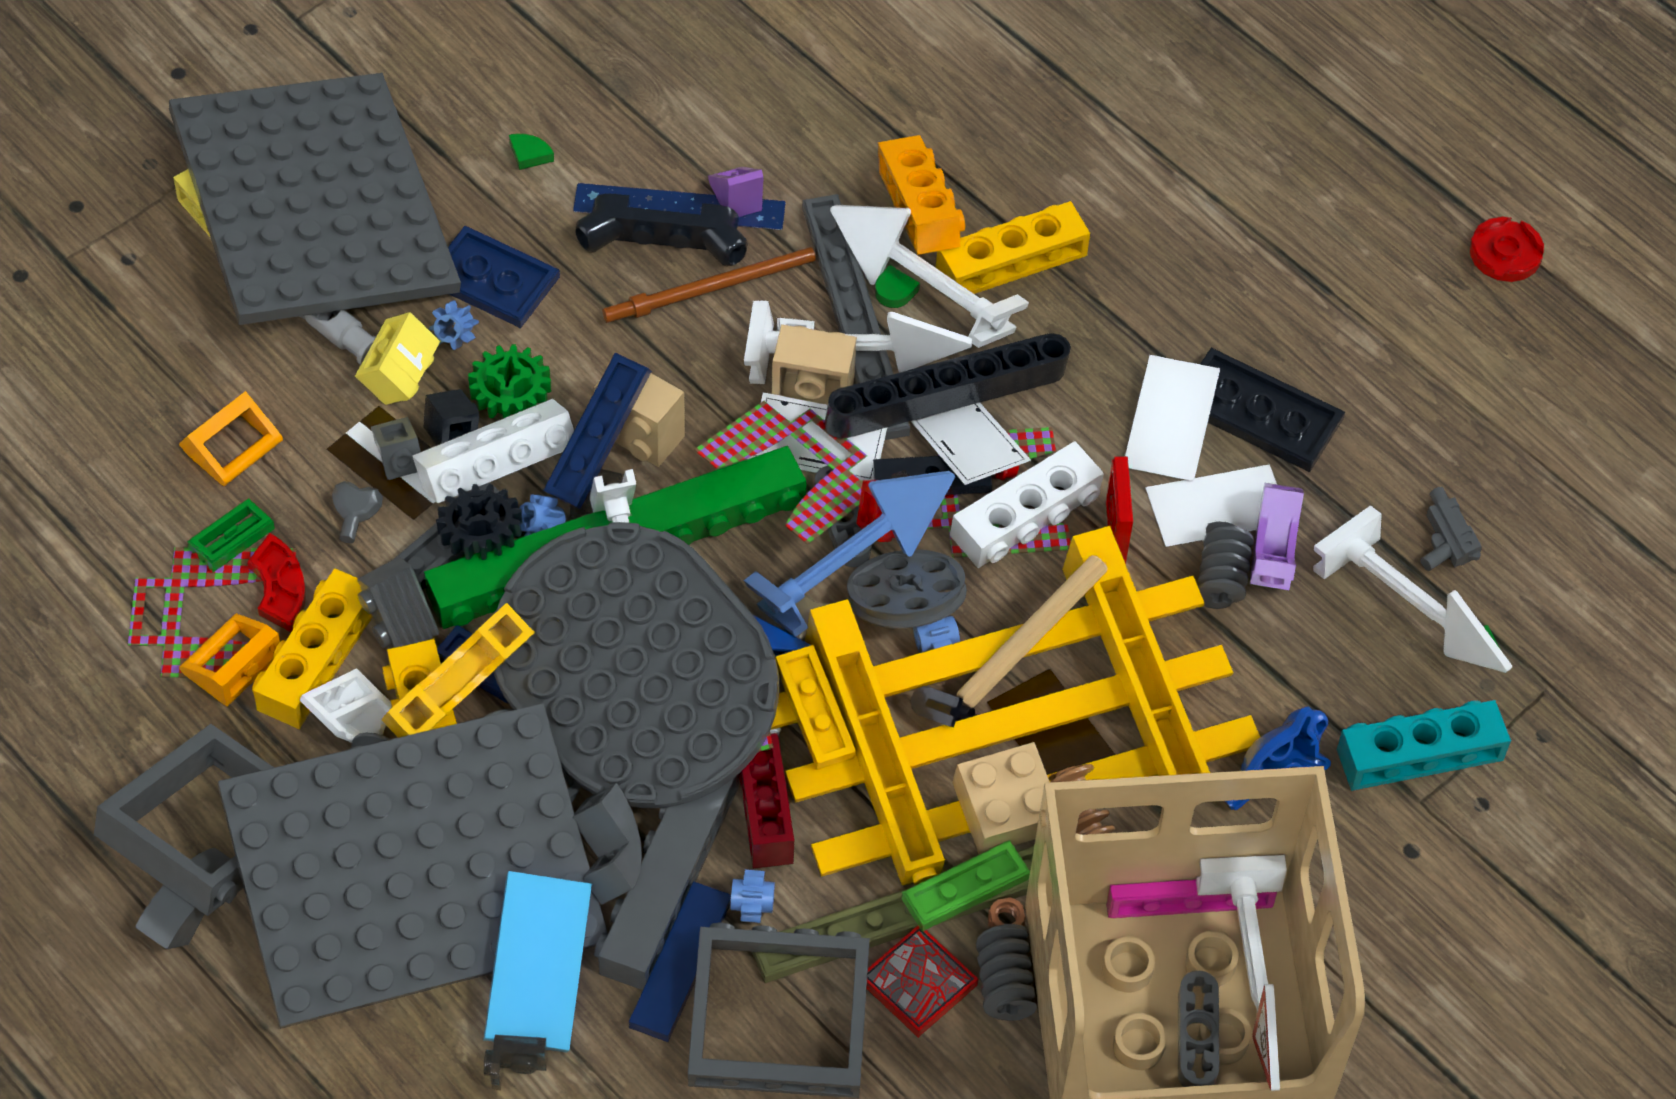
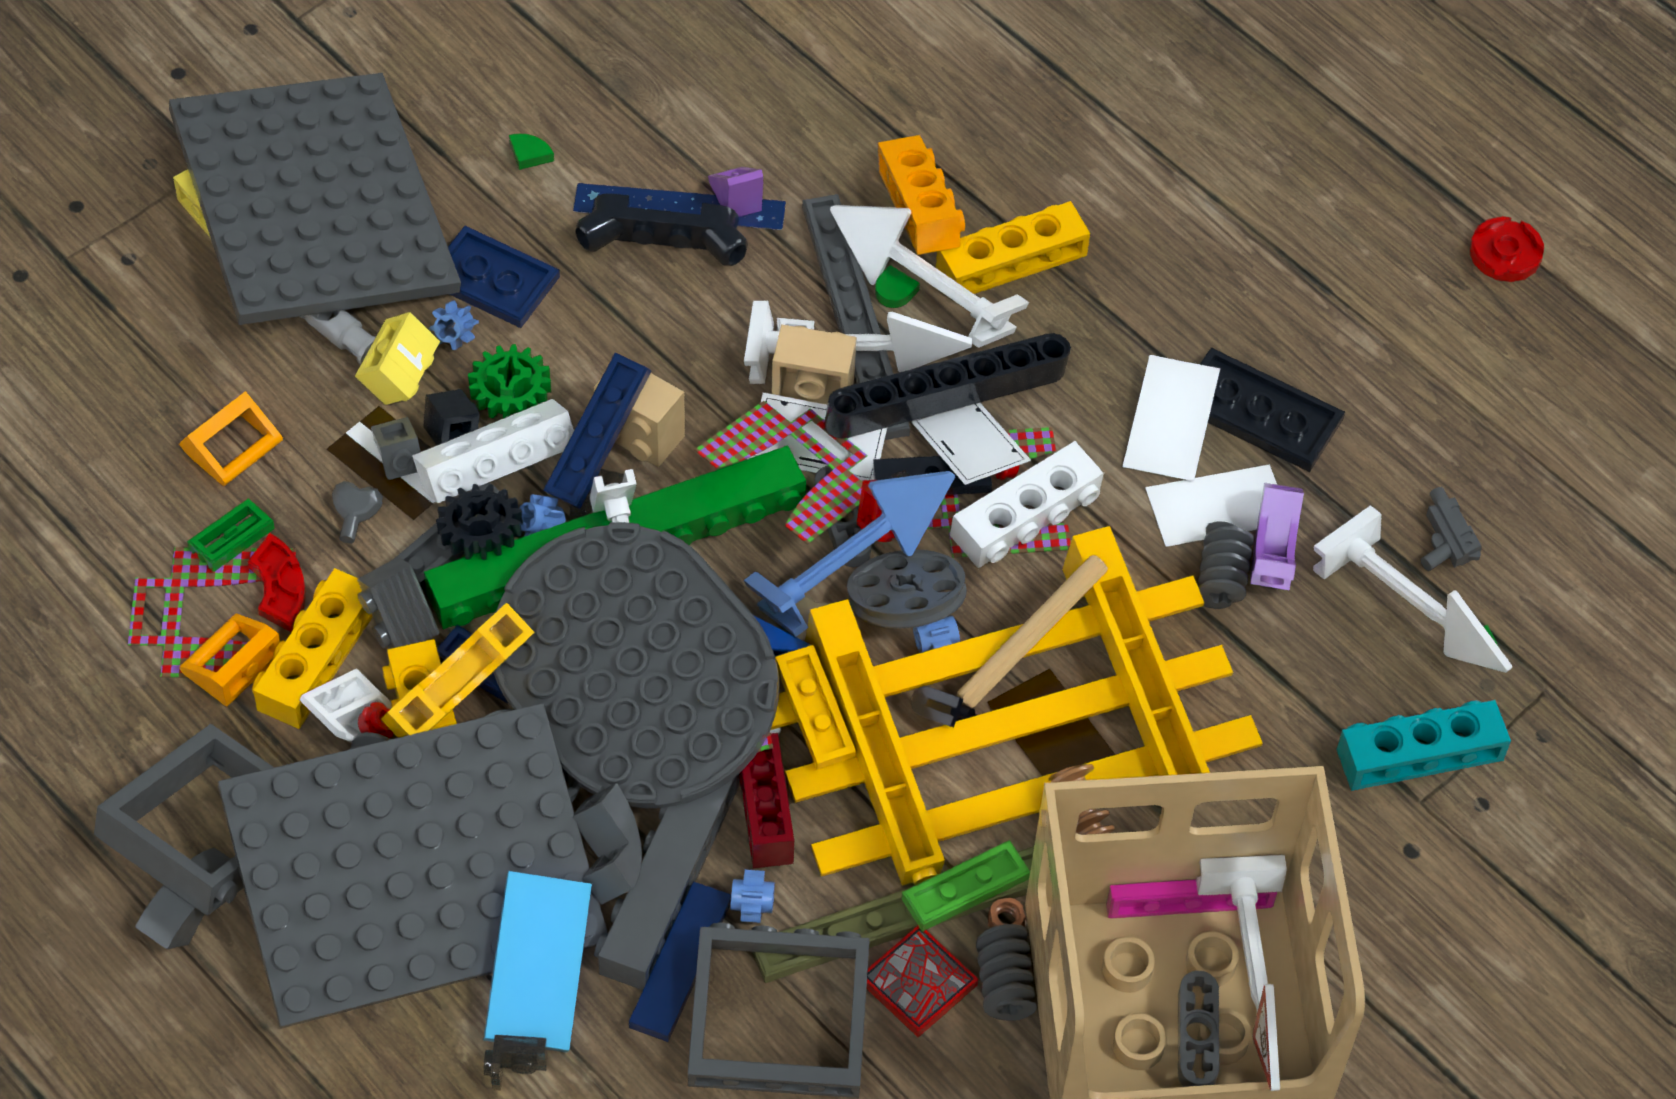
(371, 721): none -> red plate
(642, 304): dark orange bar -> none
(1001, 796): tan brick -> none
(1119, 504): red tile -> none
(1288, 746): blue animal -> none

